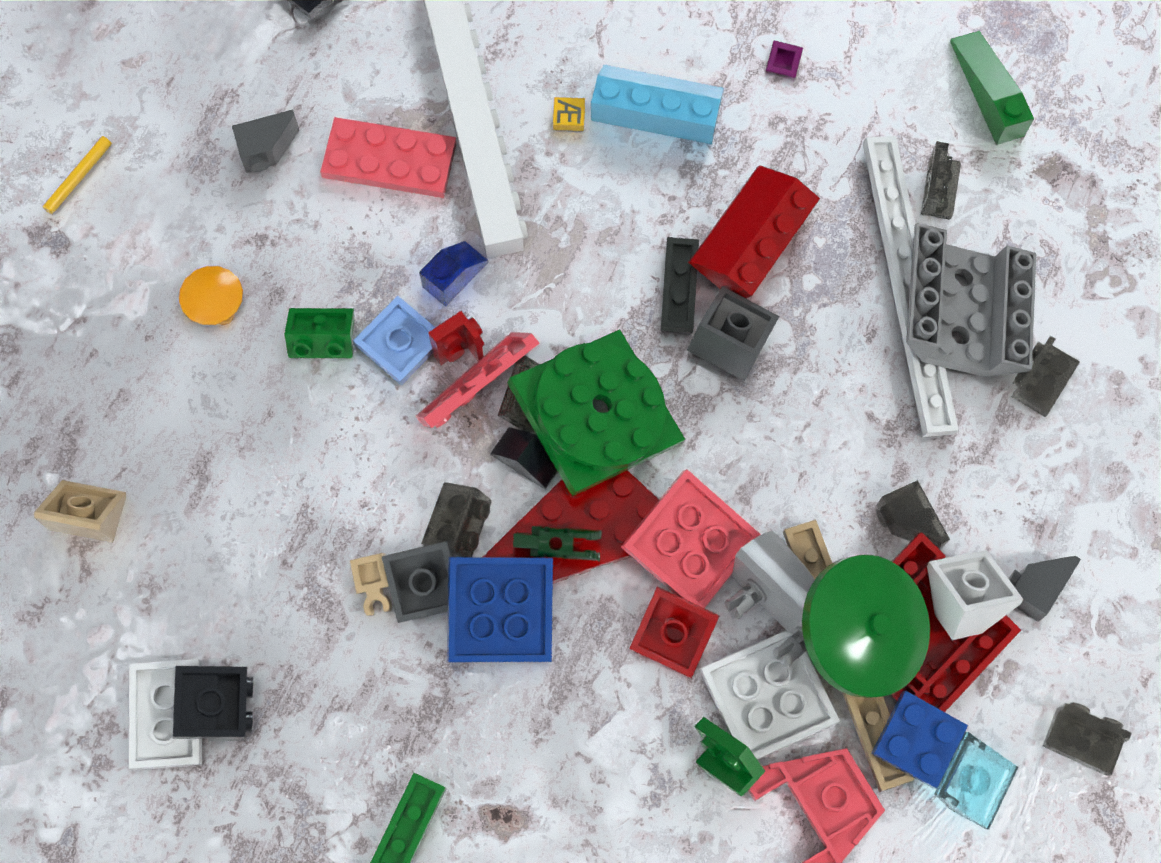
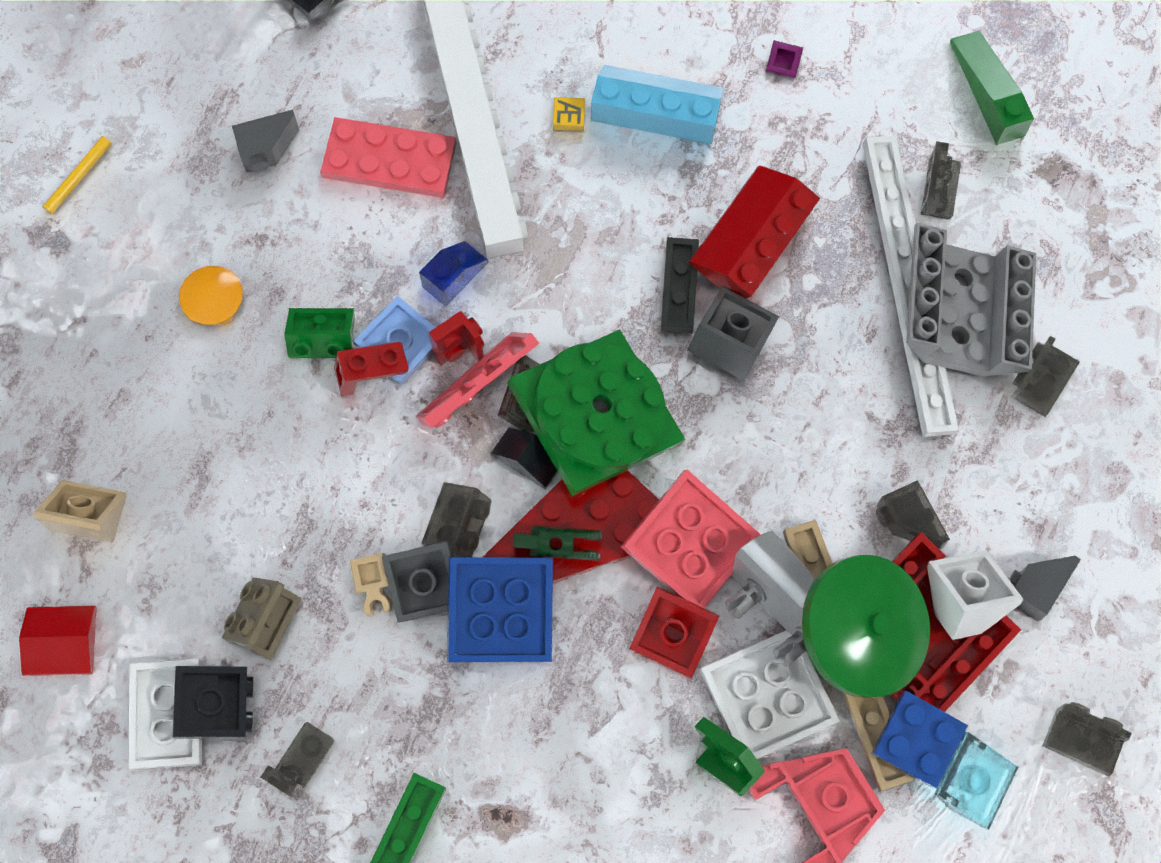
(58, 640): none -> red slope
(261, 616): none -> dark tan bracket
(299, 761): none -> clear smoke bracket
(368, 364): none -> red bracket

